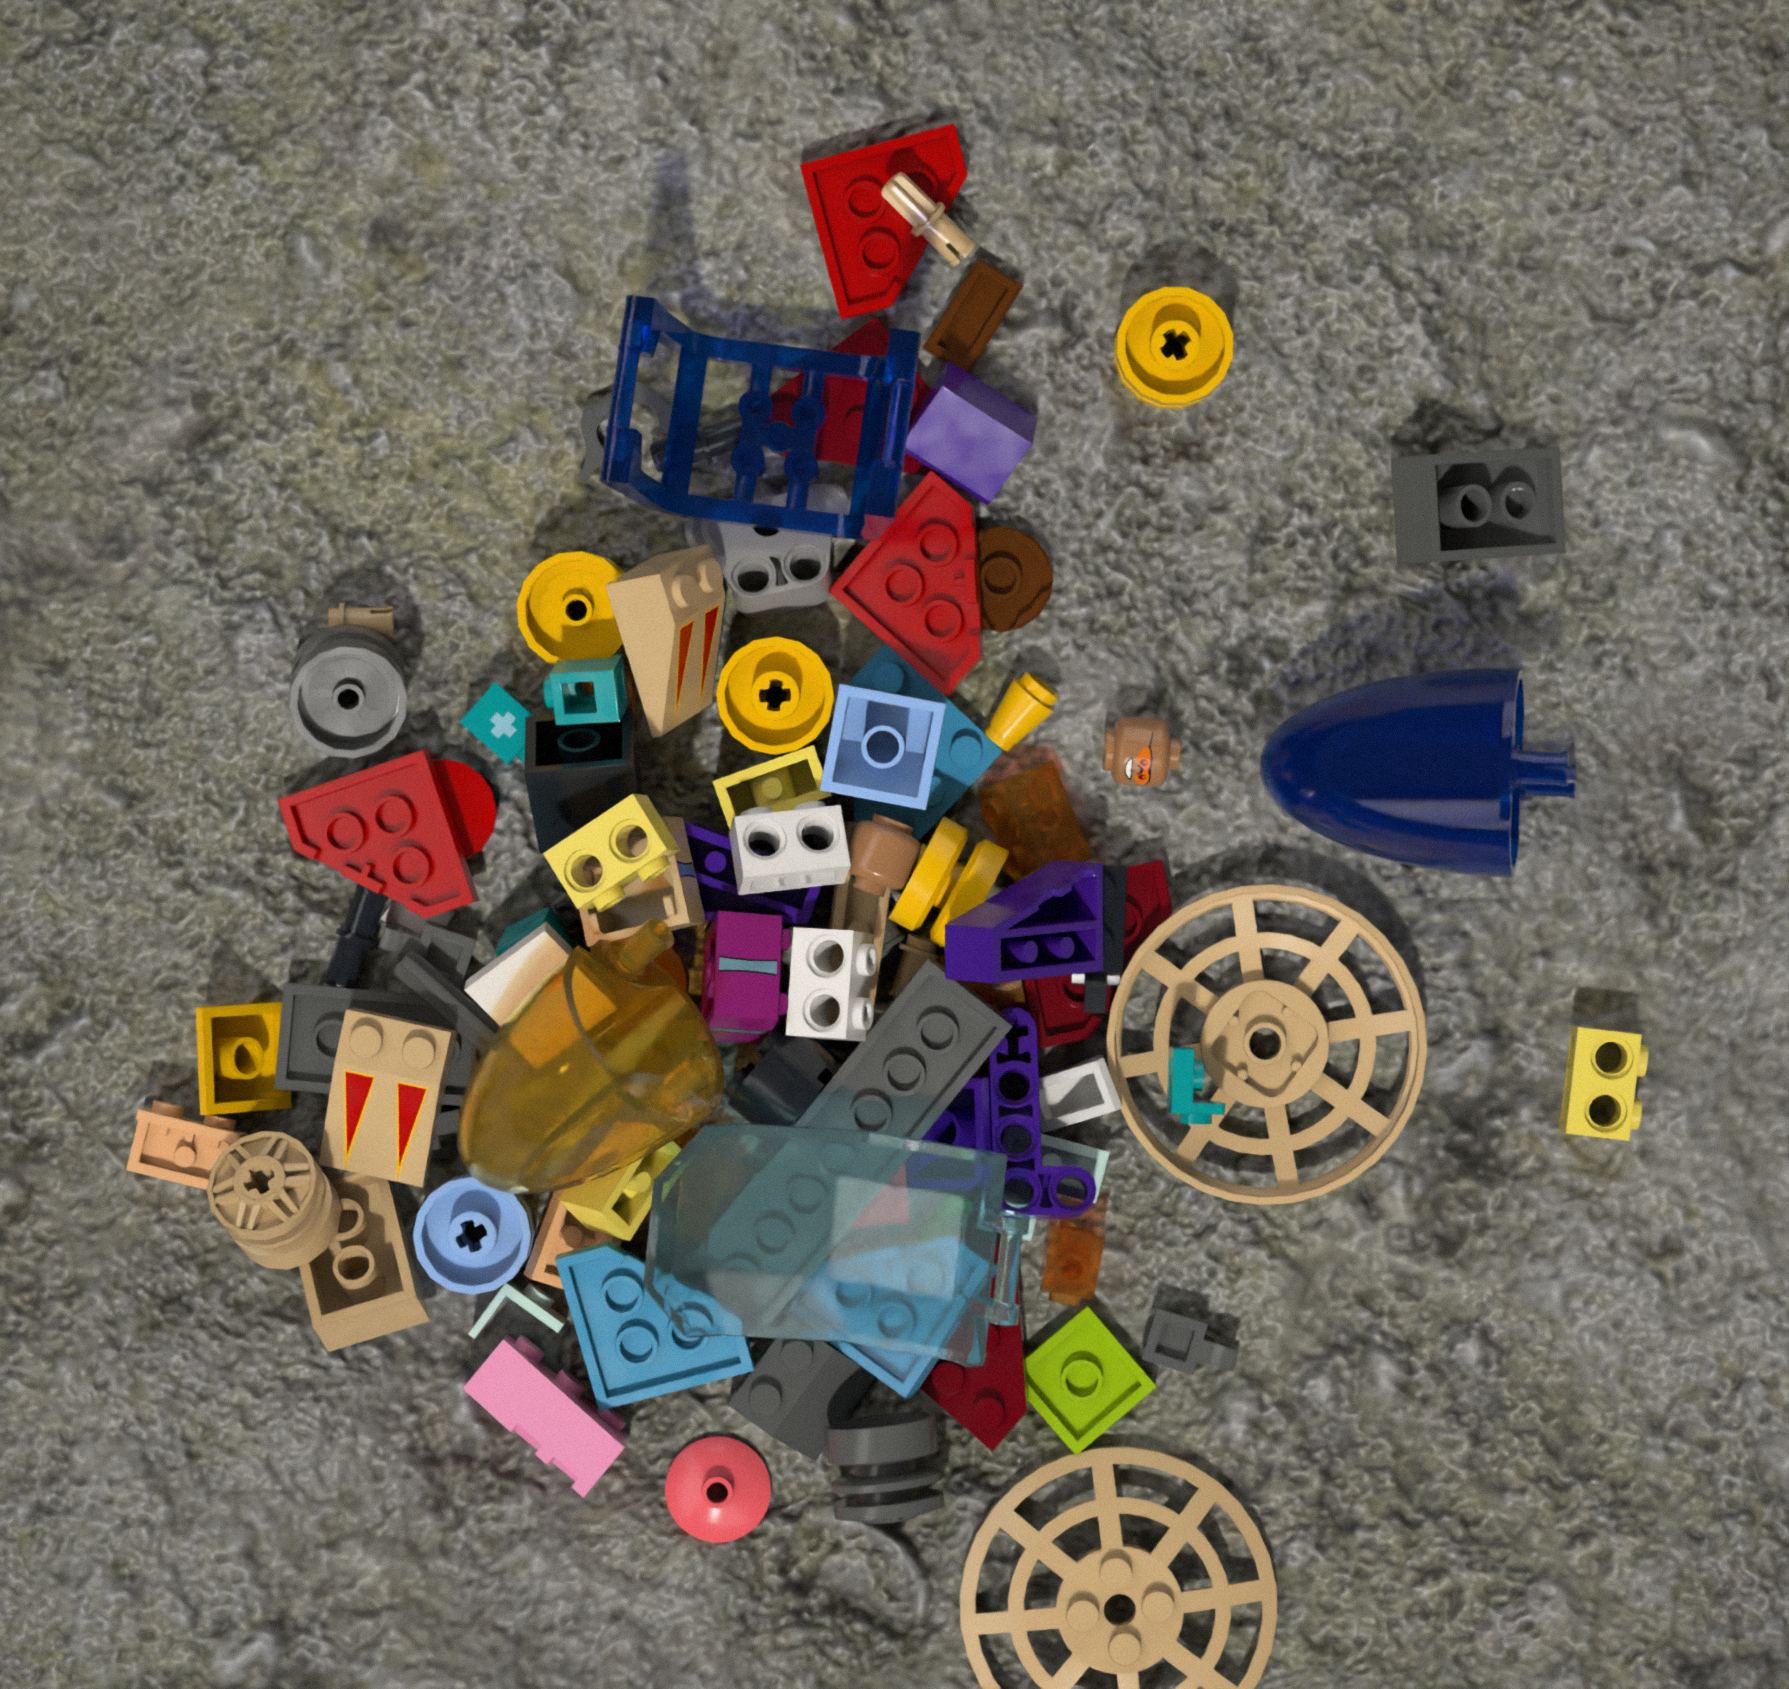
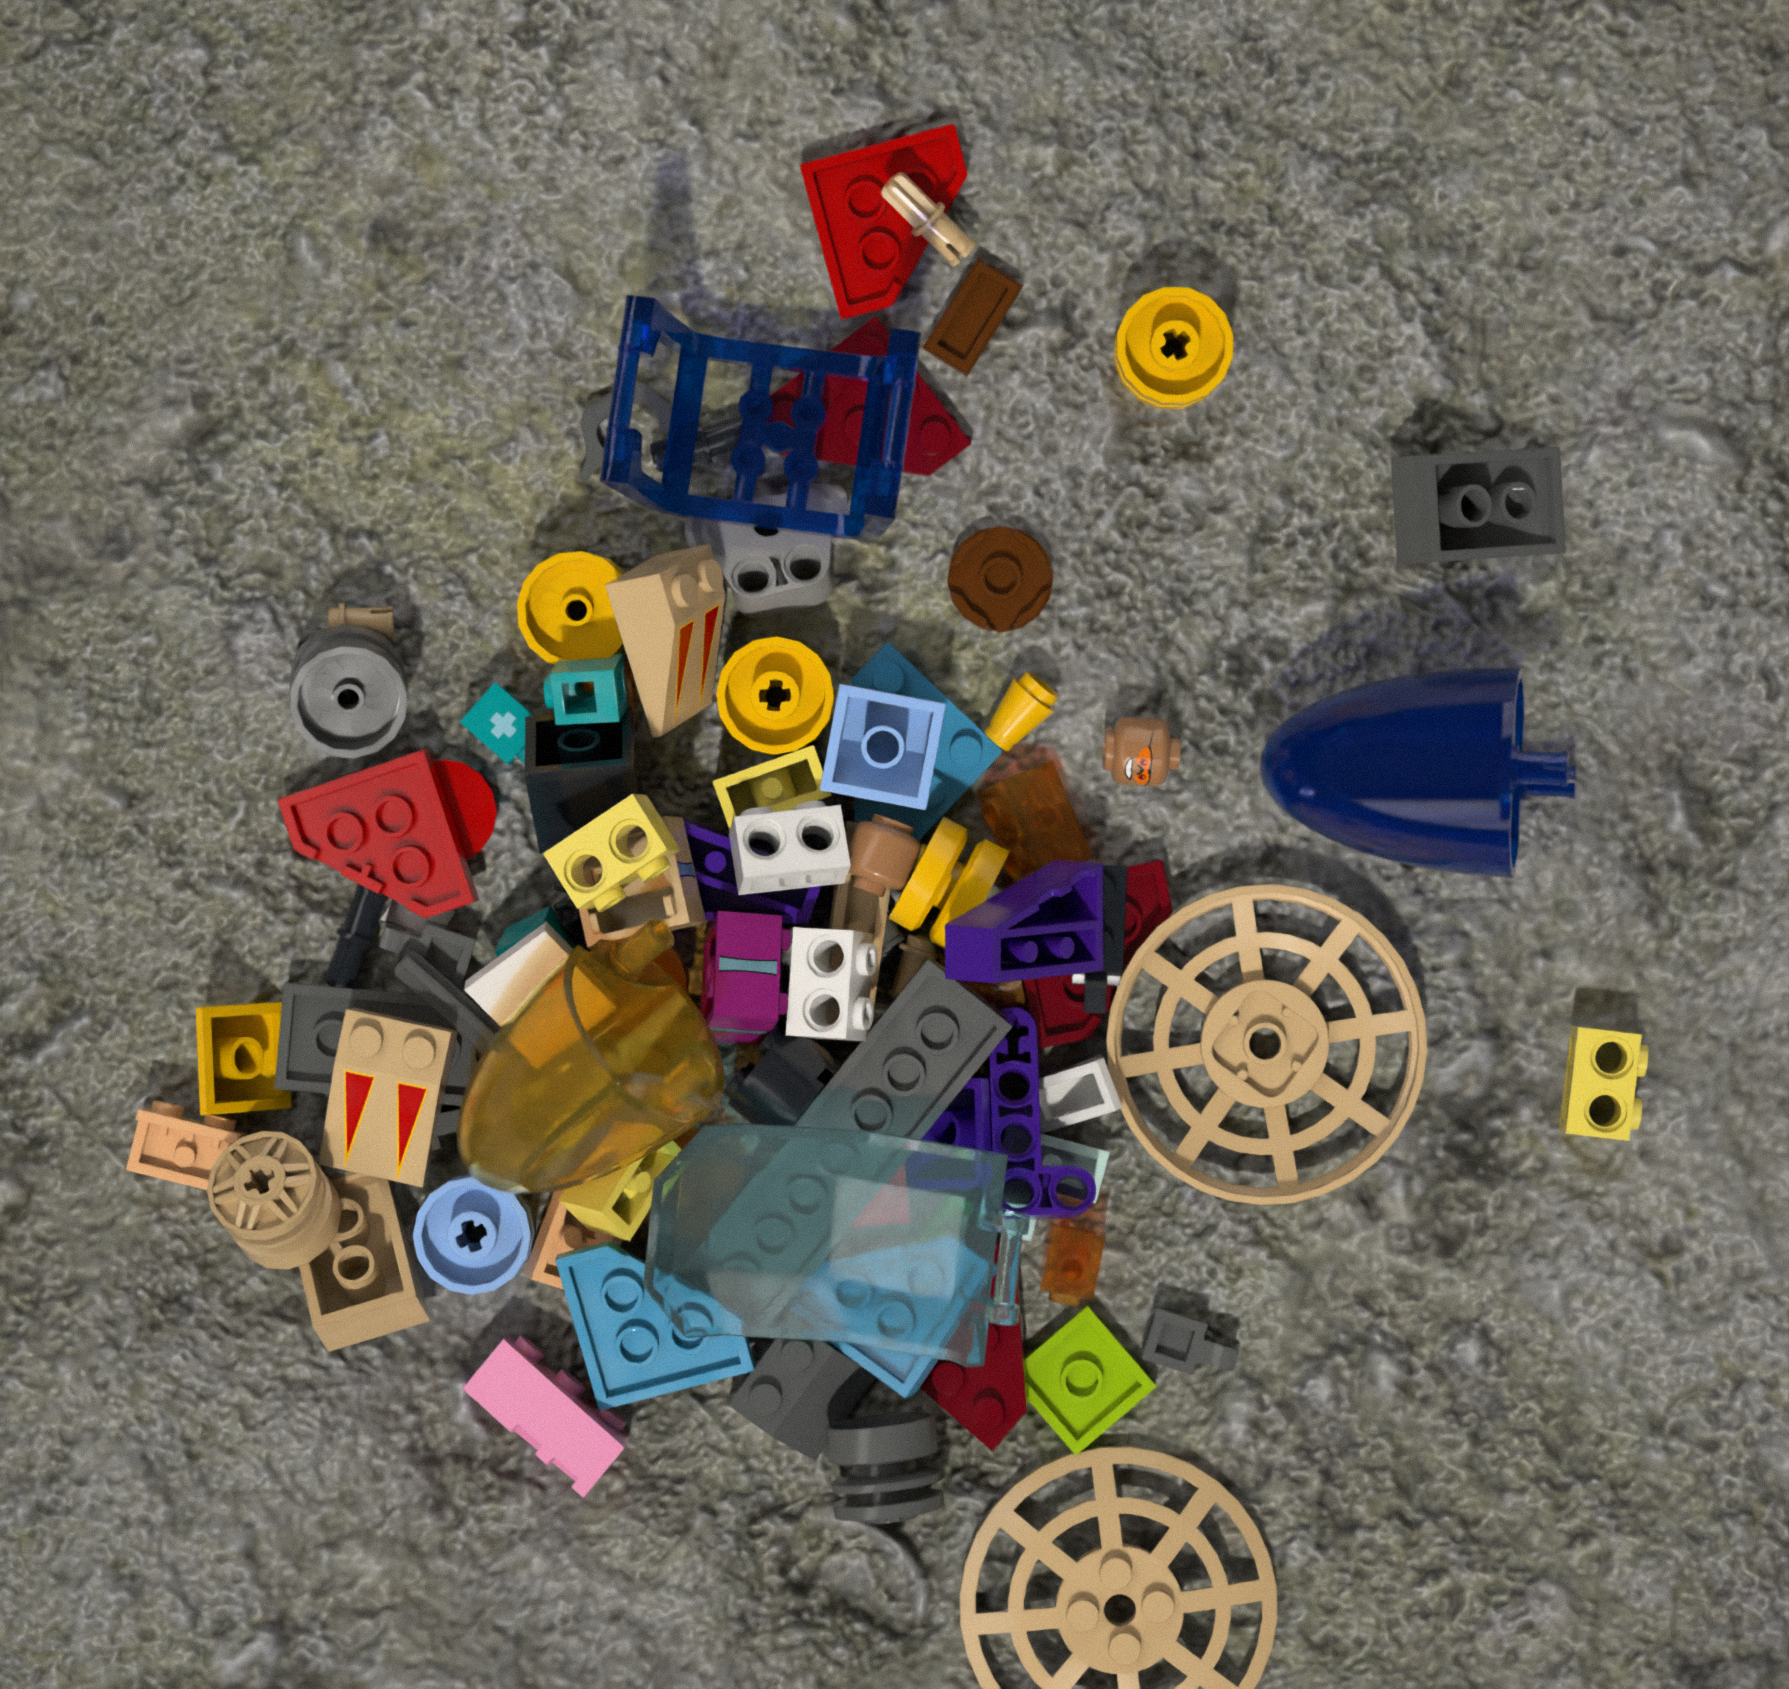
(531, 1299): light aqua bracket -> none
(721, 1461): coral dish -> none
(923, 585): red plate -> none
(970, 433): dark purple slope -> none
(1184, 1078): teal bracket -> none

